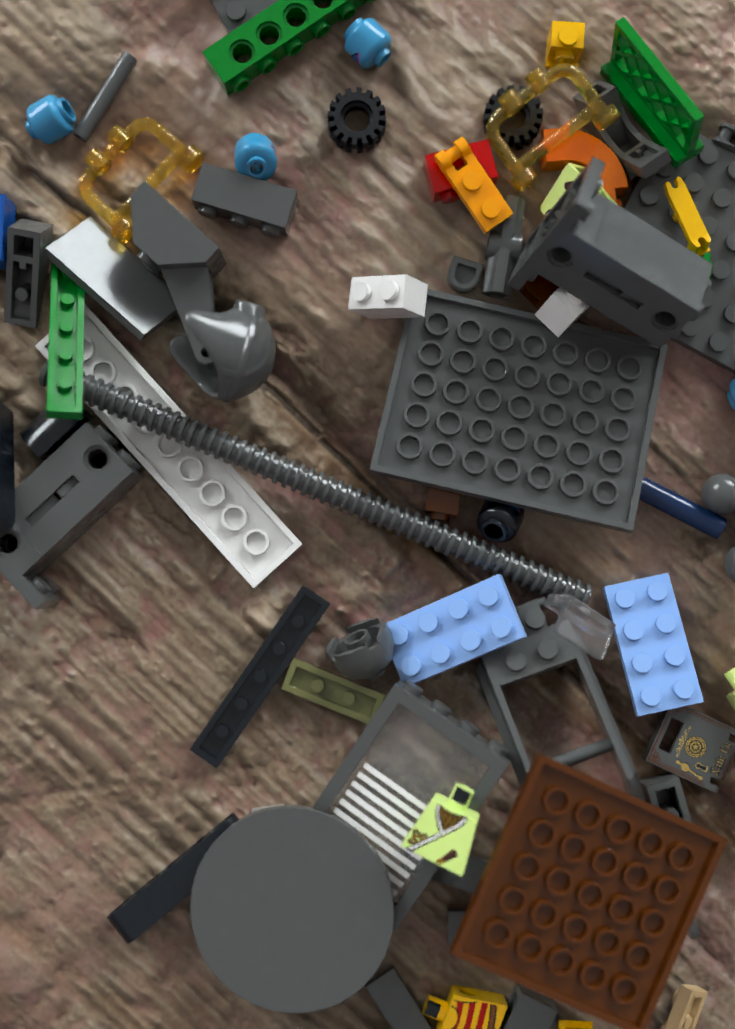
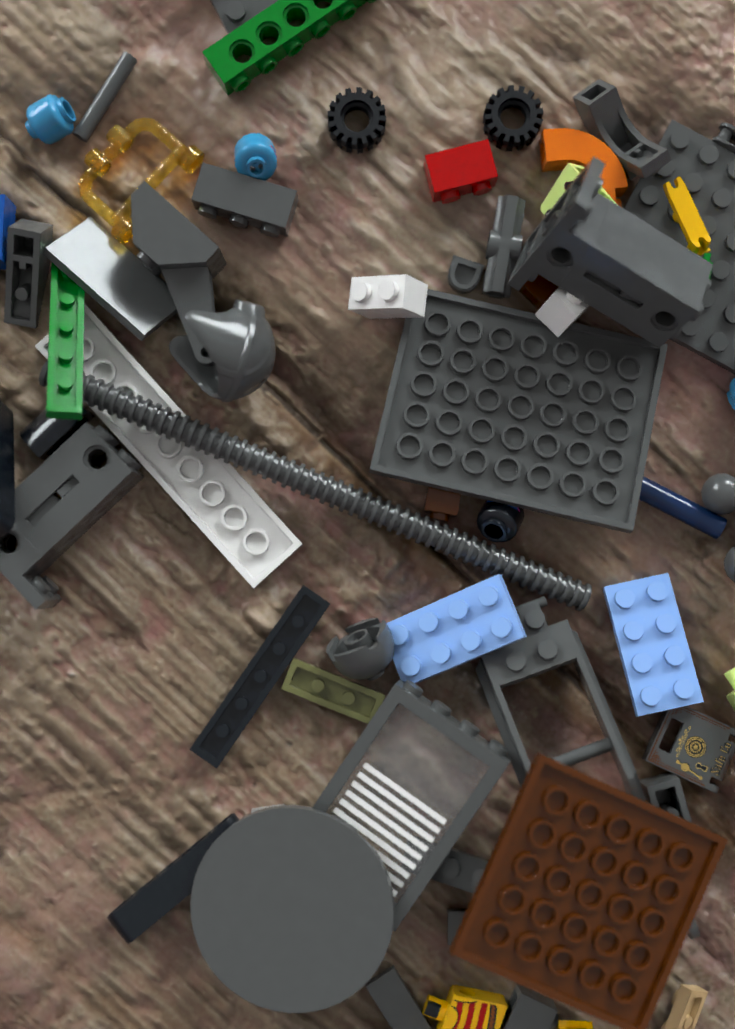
(368, 43): dark azure head -> none
(445, 830): yellowish green torso -> none
(473, 186): light orange plate -> none
(513, 102): clear yellow bar -> none
(564, 43): yellow brick -> none
(581, 624): clear panel -> none
(653, 95): green fence -> none

